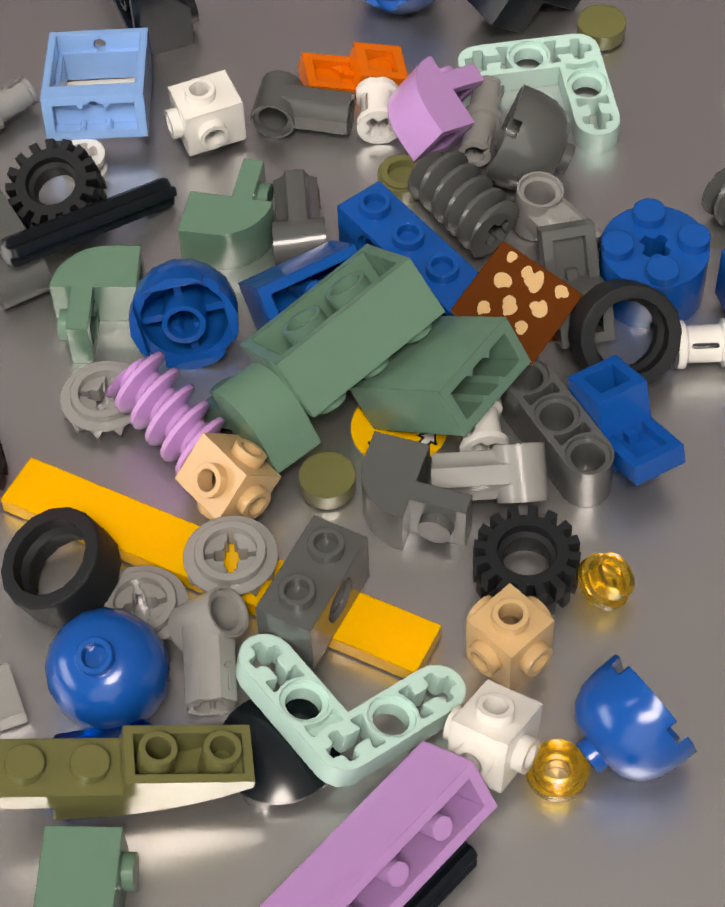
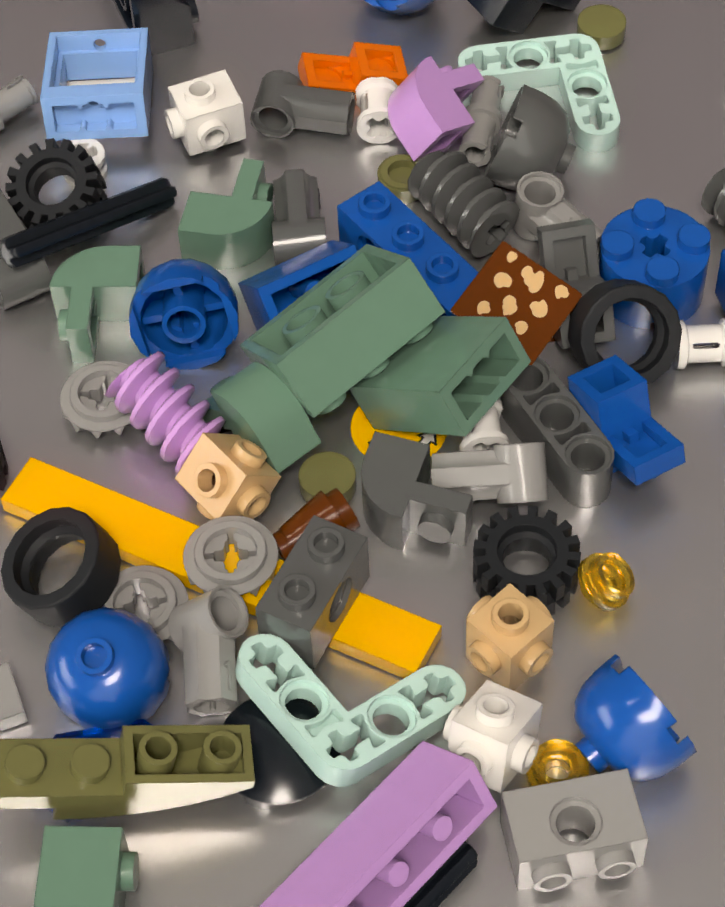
(327, 506): none -> reddish brown cone
(596, 804): none -> light grey brick

